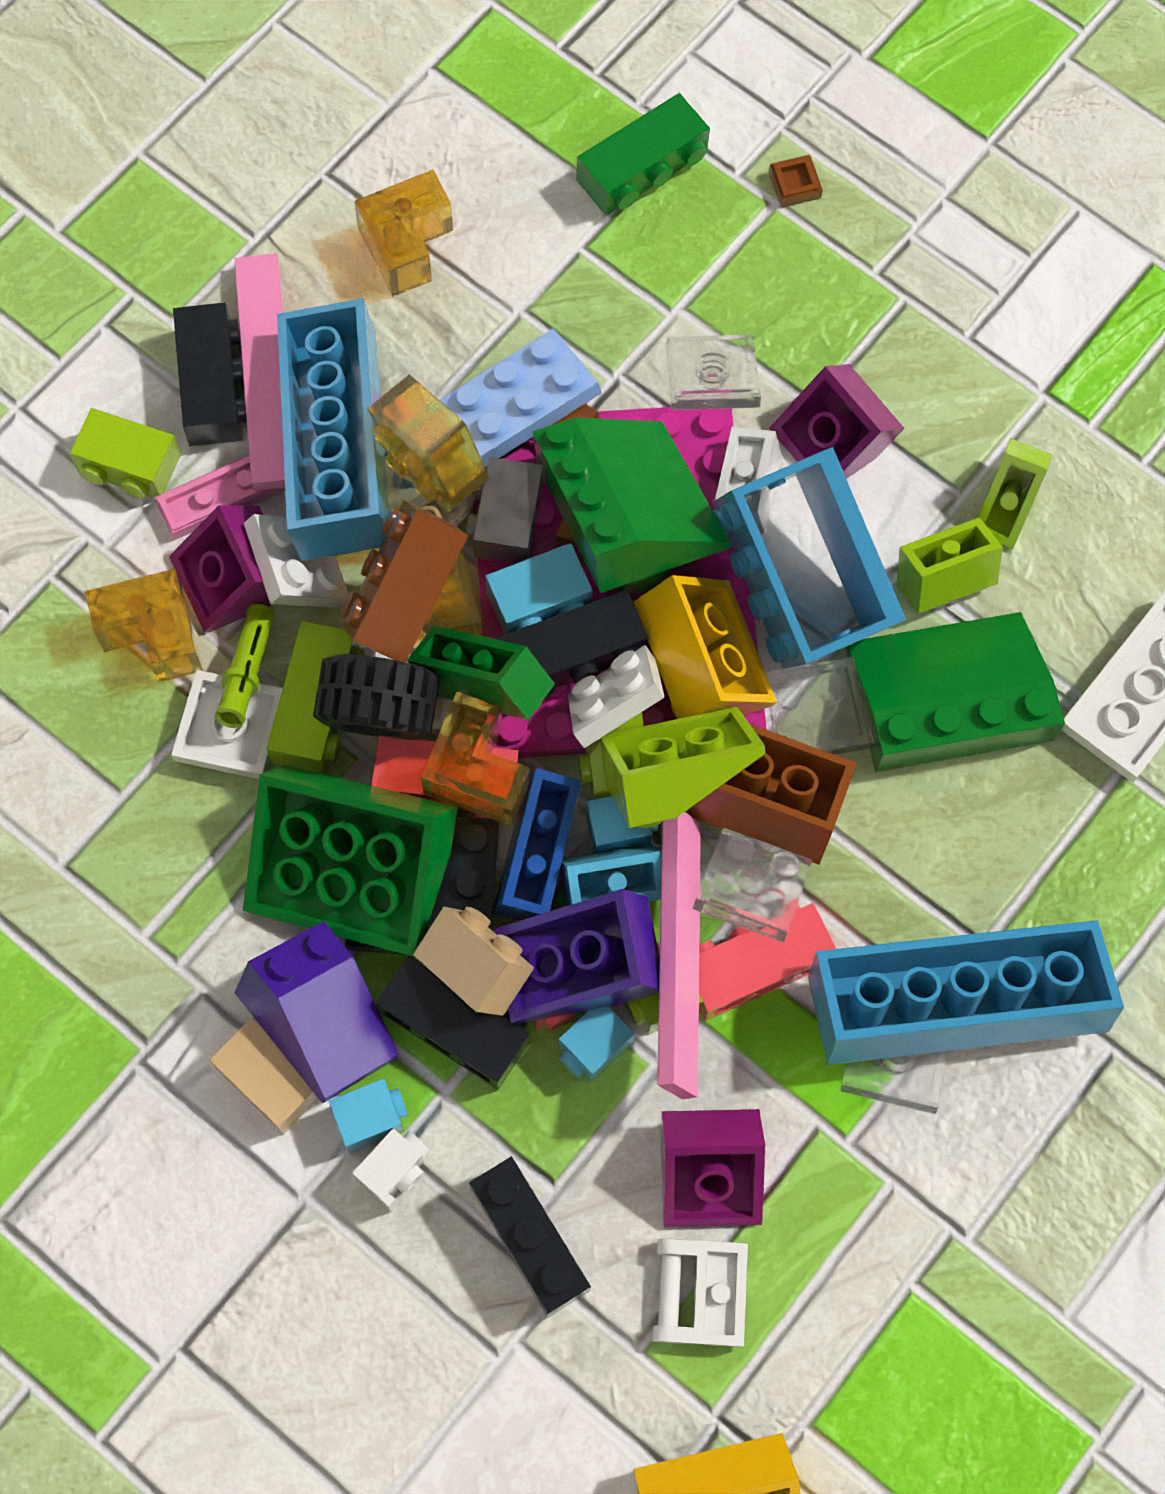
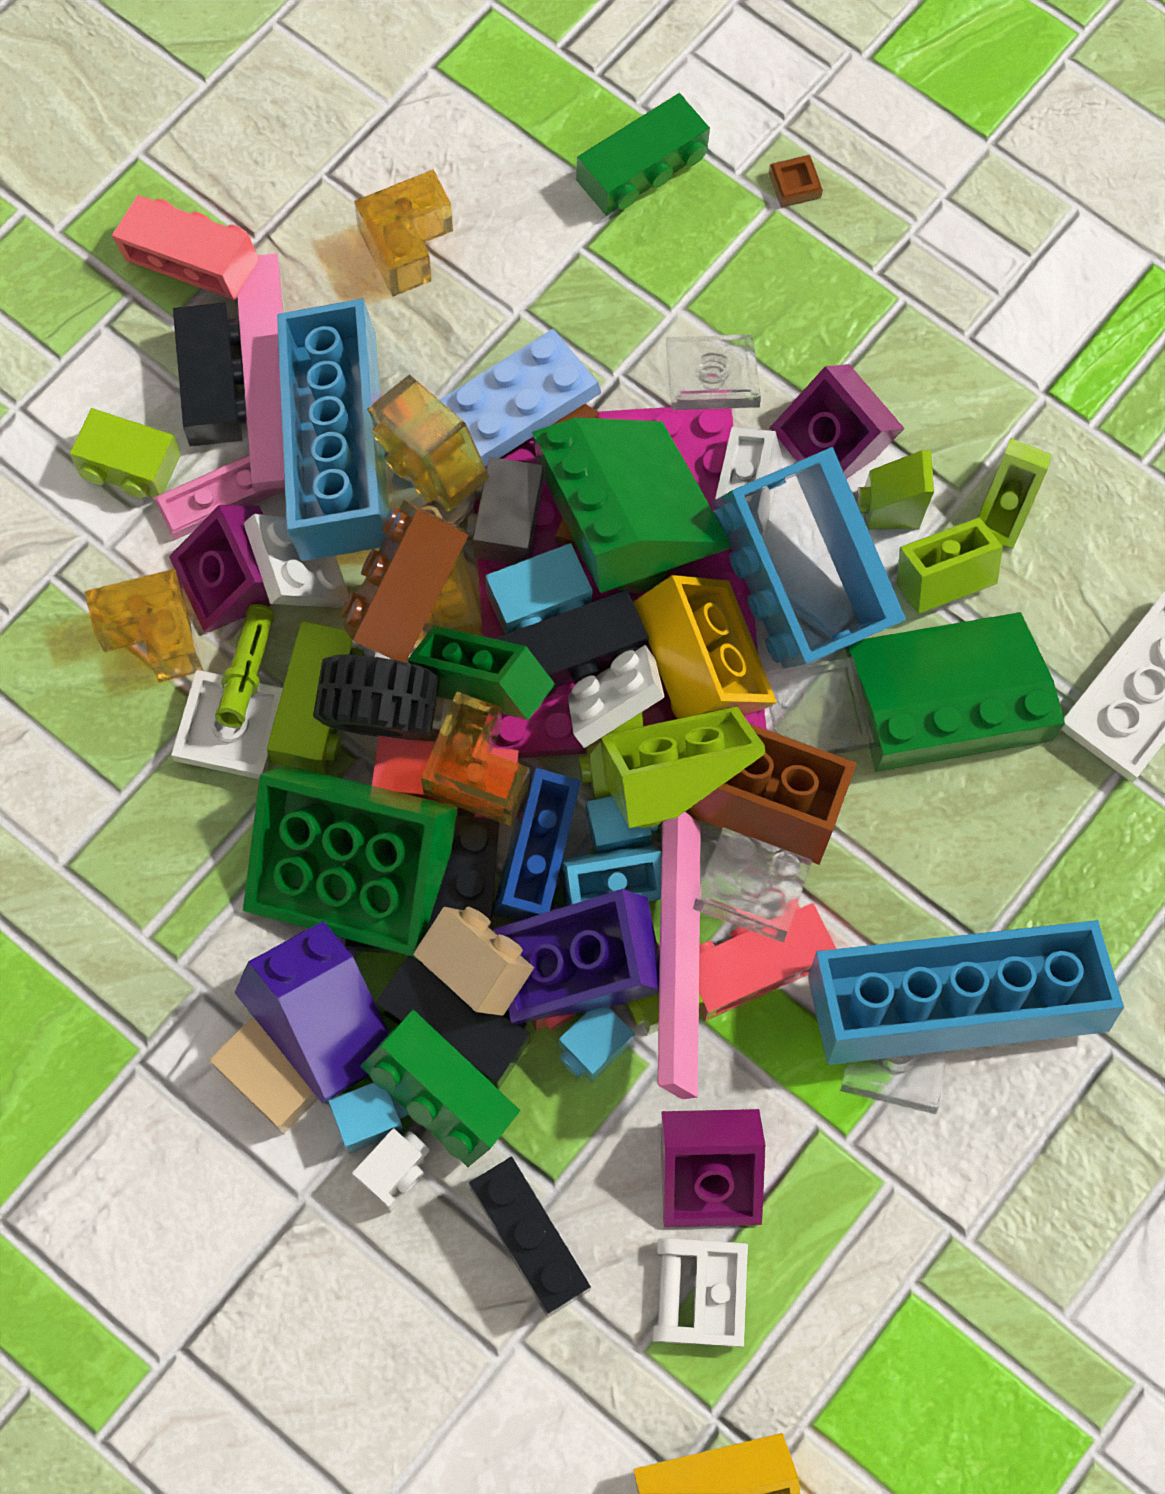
(186, 246): none -> coral brick
(440, 1089): none -> green brick
(898, 493): none -> lime slope

